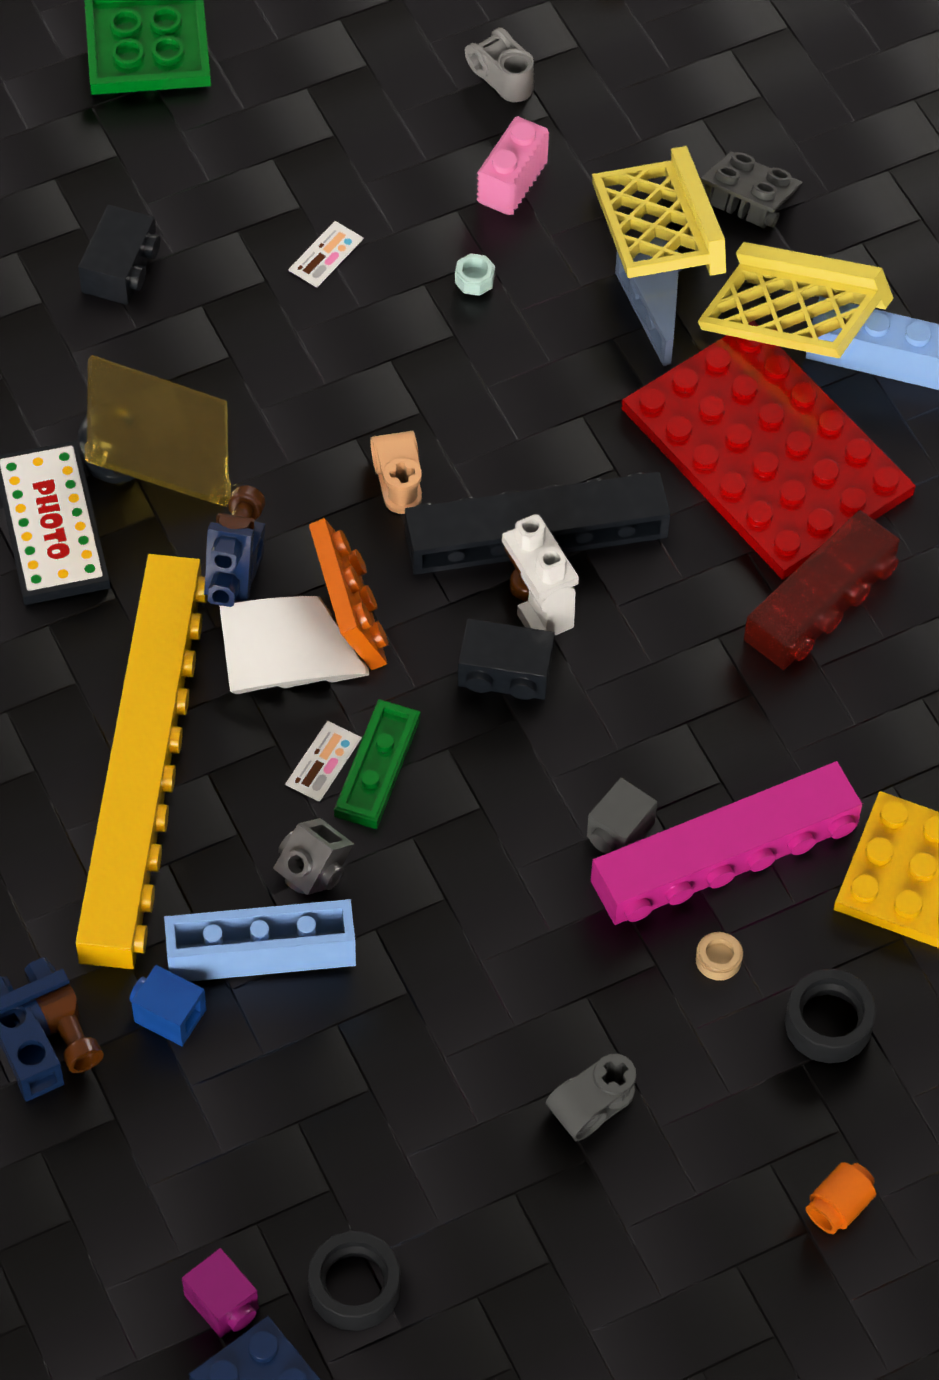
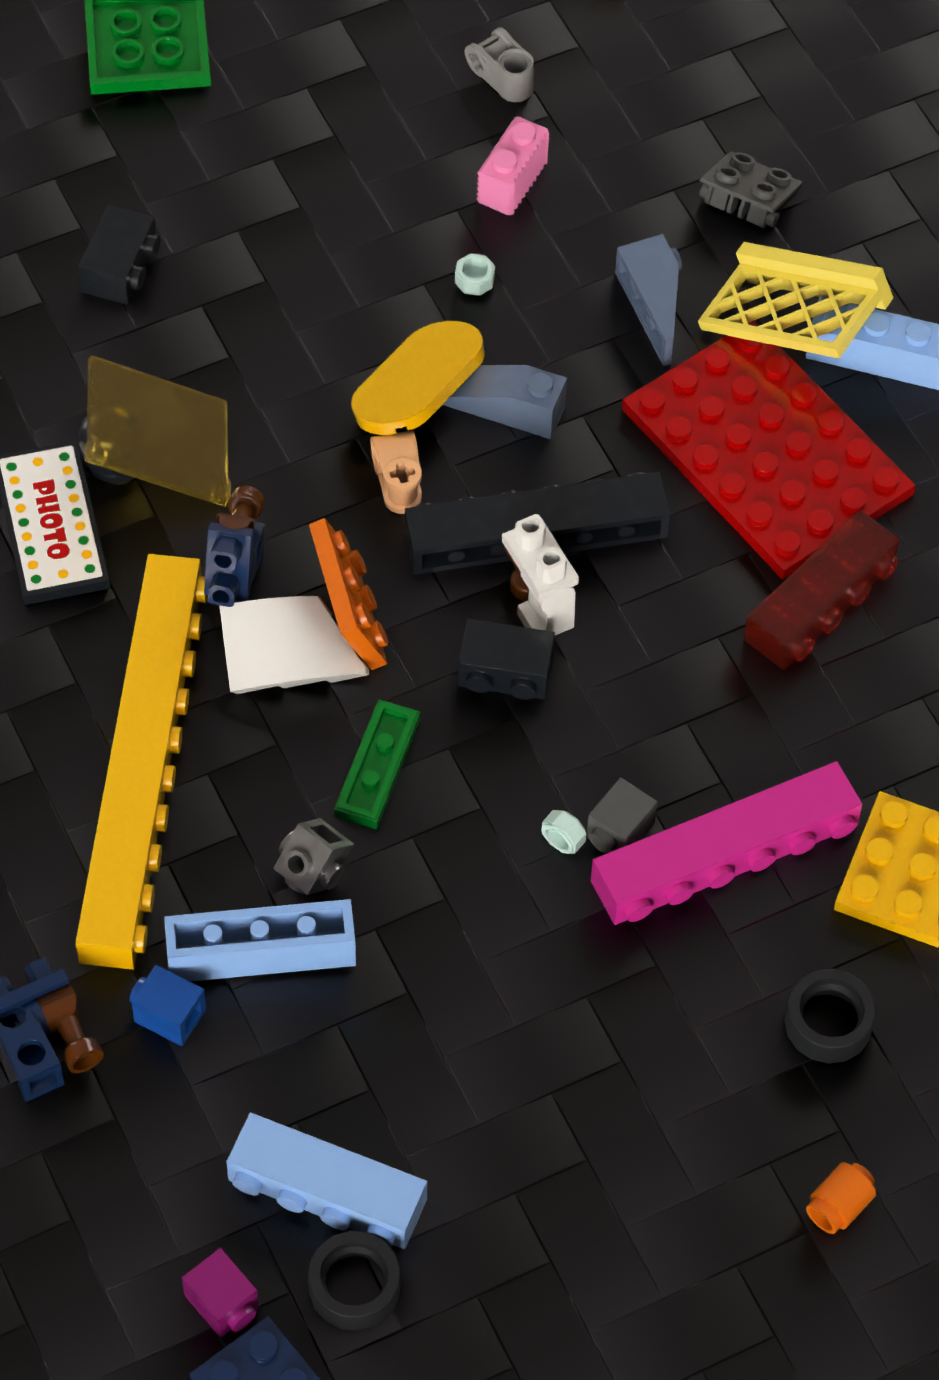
(323, 761): white sticker -> none
(325, 254): white sticker -> none
(326, 1181): none -> light blue brick
(418, 377): none -> yellow tile
(514, 397): none -> sand blue slope
(563, 831): none -> light aqua tile
(588, 1101): dark grey piece -> none
(689, 209): light yellow fence -> none
(719, 956): tan tile -> none

